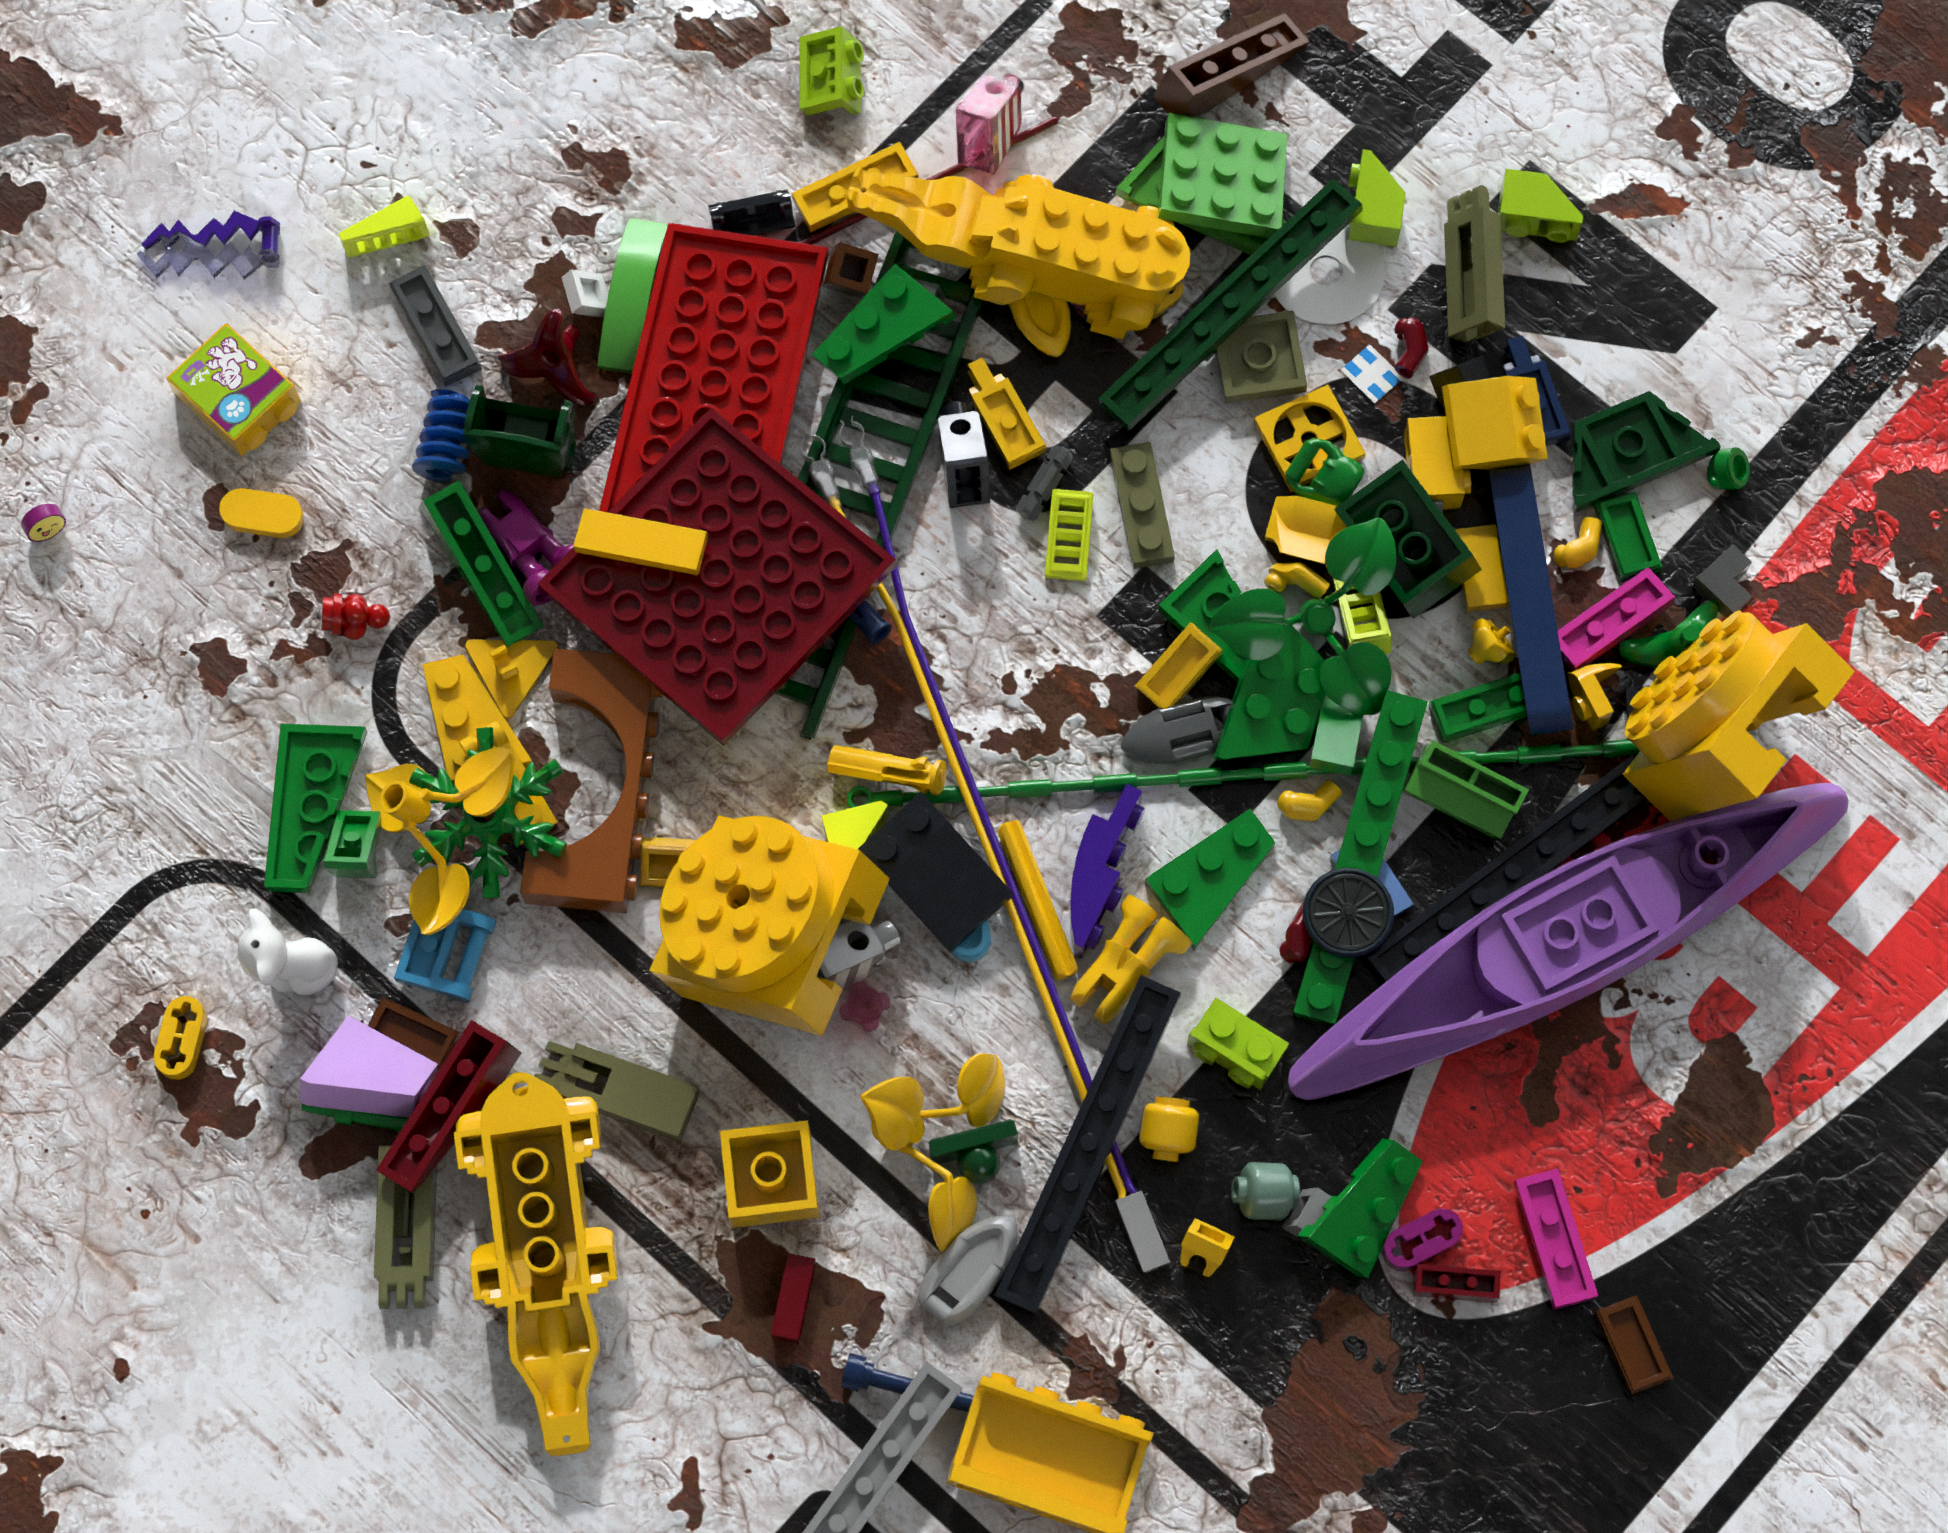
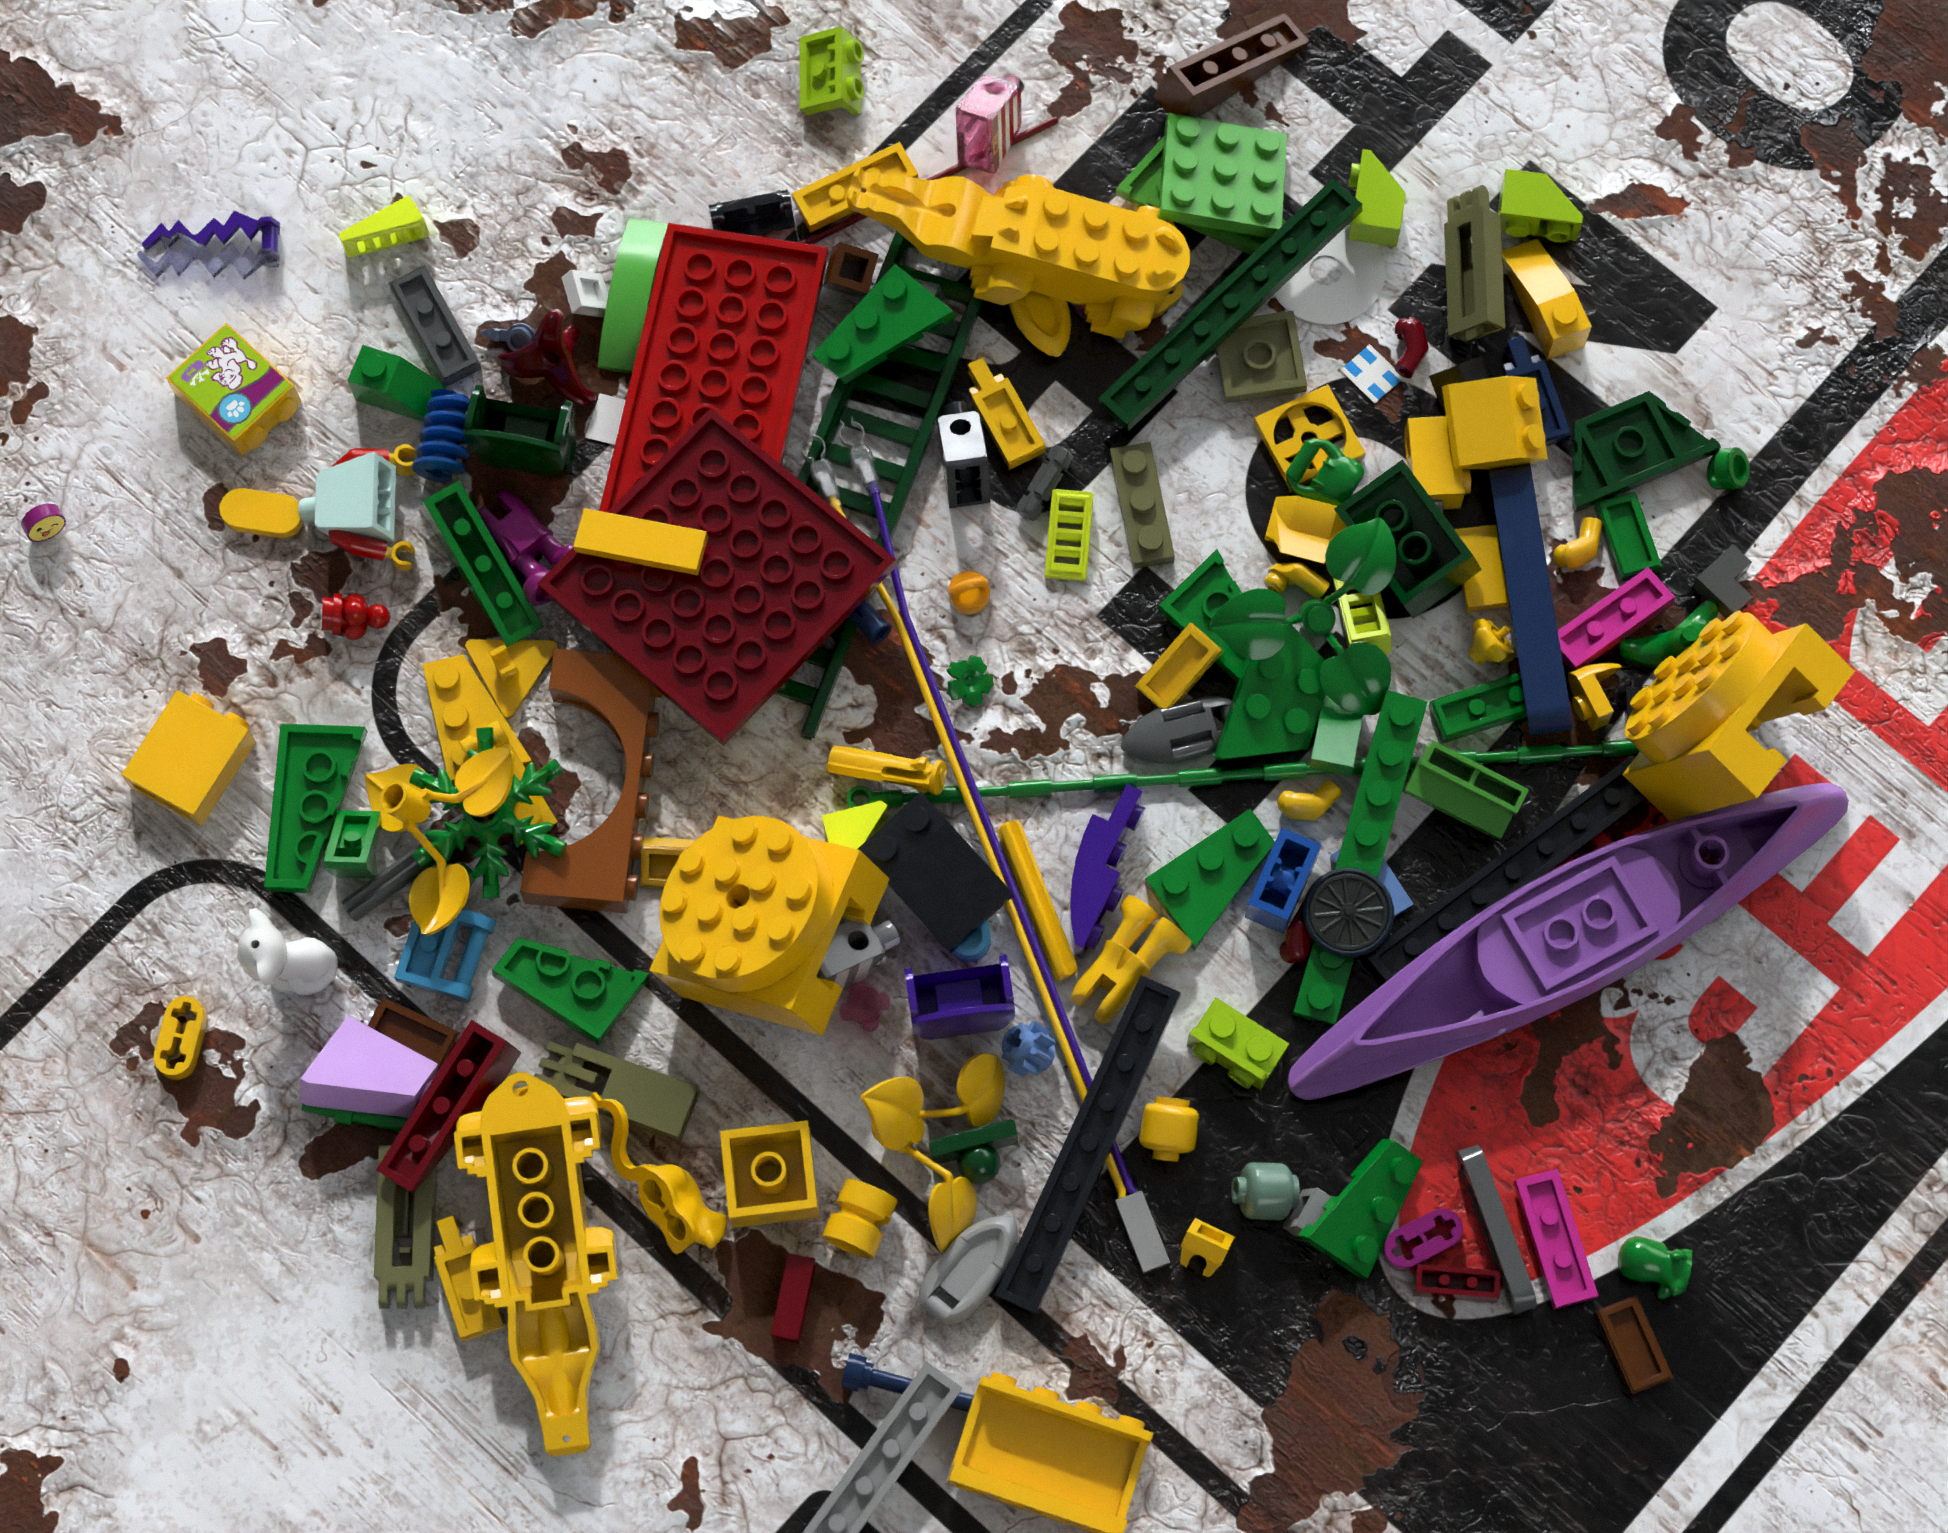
(189, 756): none -> yellow brick
(358, 503): none -> light aqua torso
(388, 882): none -> dark grey axle
(391, 383): none -> green slope
(453, 1264): none -> yellow hinge
(516, 337): none -> sand blue piece
(573, 989): none -> green wing
(606, 419): none -> white sticker
(665, 1191): none -> yellow animal
(859, 1219): none -> yellow wheel
(960, 1001): none -> dark purple piece
(969, 592): none -> light orange tile
(970, 681): none -> green plant
(1028, 1049): none -> medium blue gear
(1282, 880): none -> blue brick
(1496, 1229): none -> dark grey beam
(1546, 299): none -> yellow slope
(1651, 1261): none -> green animal

